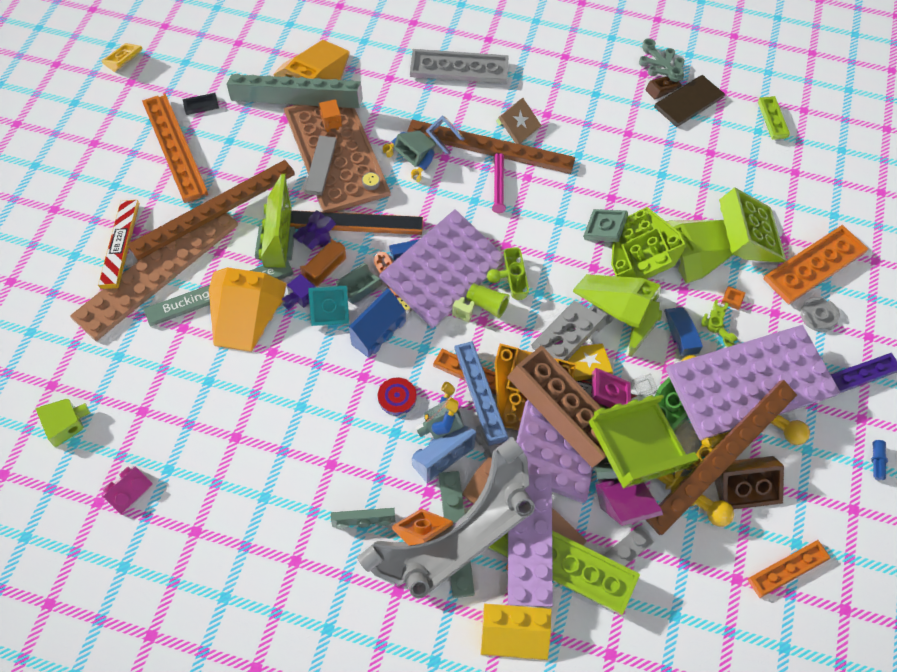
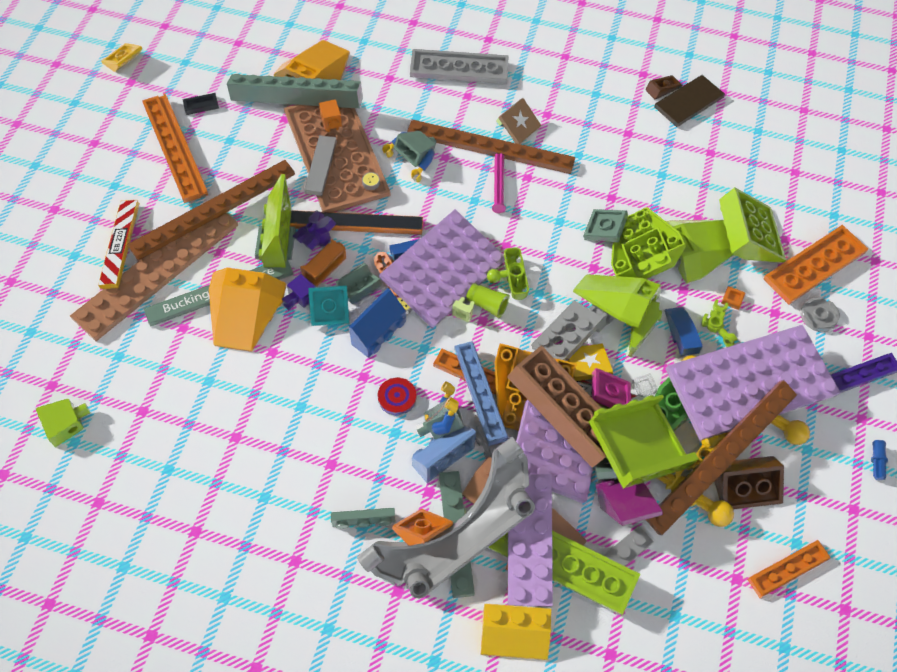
(126, 489): dark pink bracket -> none
(435, 125): medium blue piece -> none
(674, 73): sand green plant -> none
(773, 118): lime plate -> none

